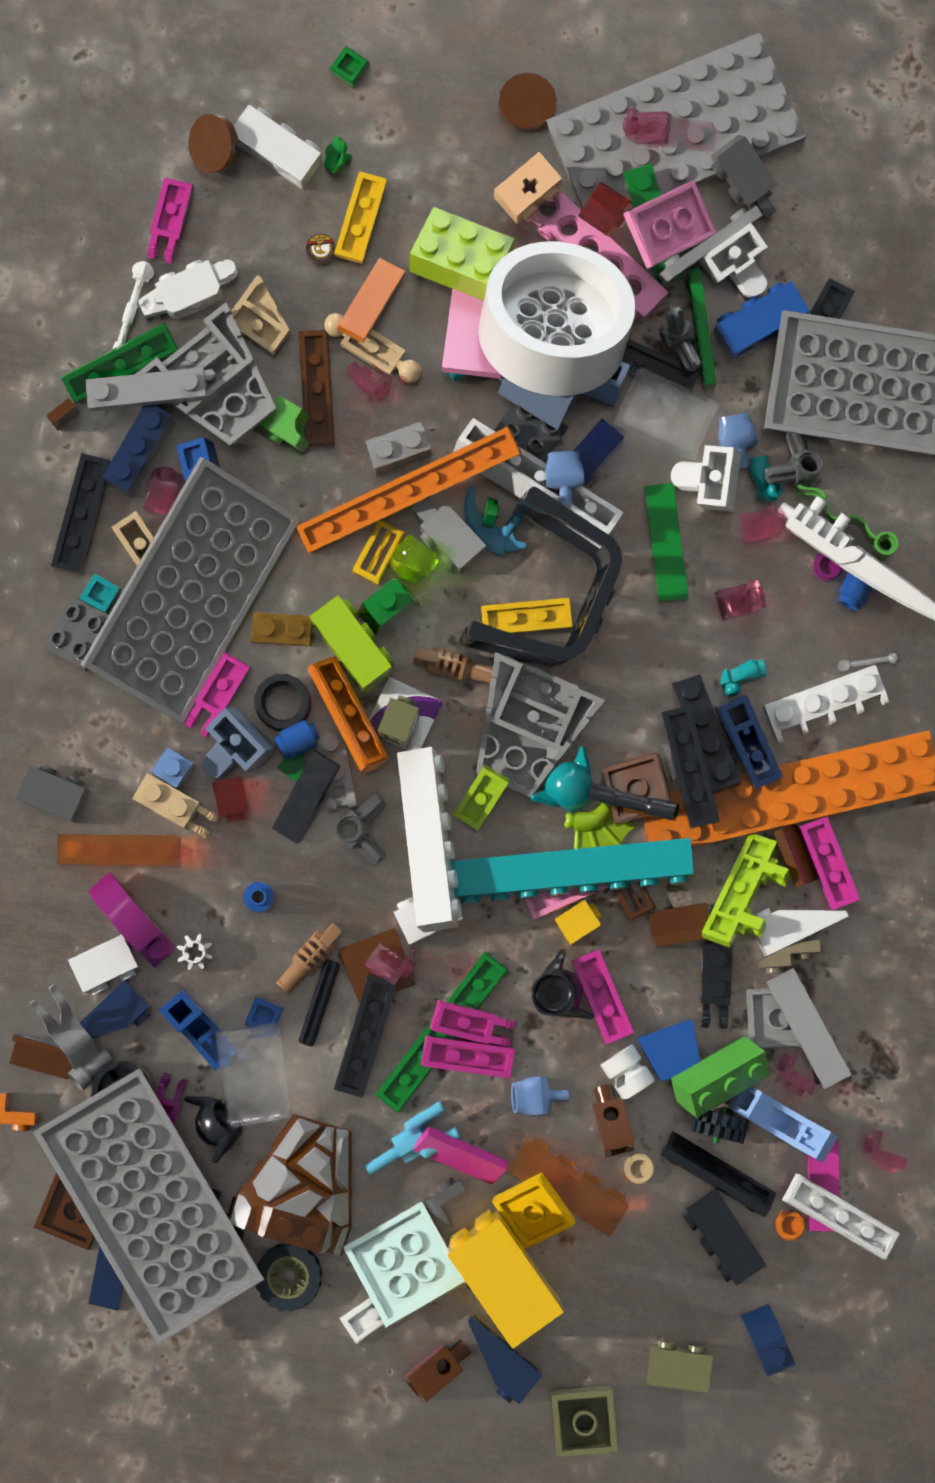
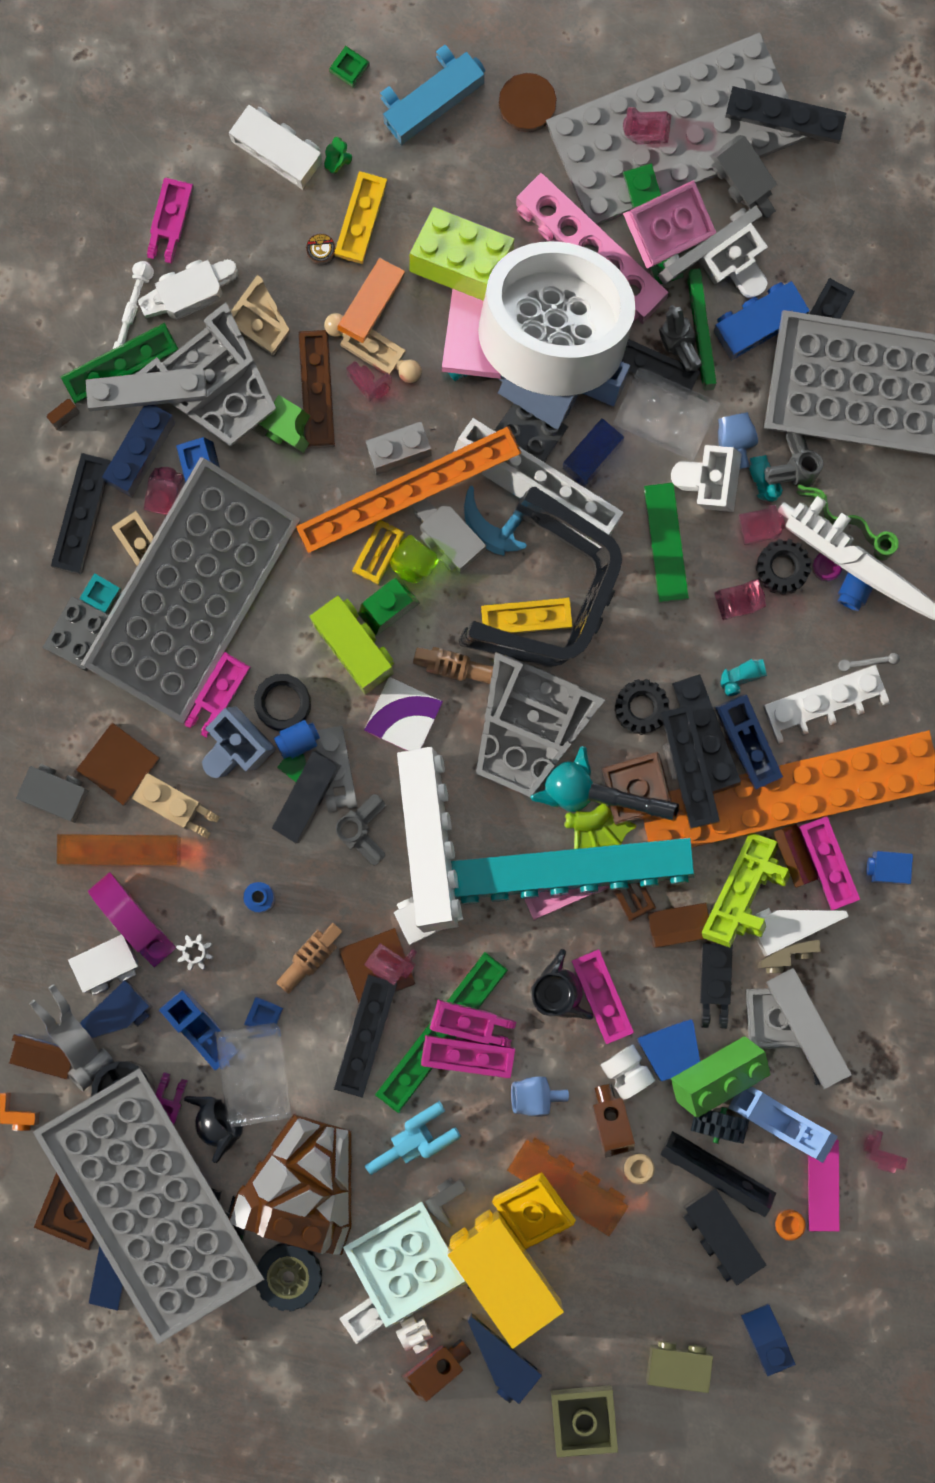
(118, 764): none -> reddish brown tile
(173, 768): medium blue brick -> none
(212, 143): reddish brown tile -> none
(231, 799): clear red brick -> none
(281, 629): pearl gold plate -> none
(319, 1003): black axle -> none
(348, 714): orange brick -> none
(399, 720): olive brick -> none
(414, 1334): none -> white gear
(433, 97): none -> dark azure brick
(462, 1156): dark pink tile -> none
(481, 797): lime plate -> none
(490, 512): green tile -> none
(534, 173): light nougat brick -> none
(564, 473): medium blue piece -> none
(578, 921): yellow brick -> none
(604, 209): clear red brick -> none
(641, 688): none -> black tyre
(777, 583): none -> black tyre
(785, 115): none -> black plate
(796, 1082): clear pink bracket -> none
(841, 1216): white tile -> none
(890, 867): none -> blue brick

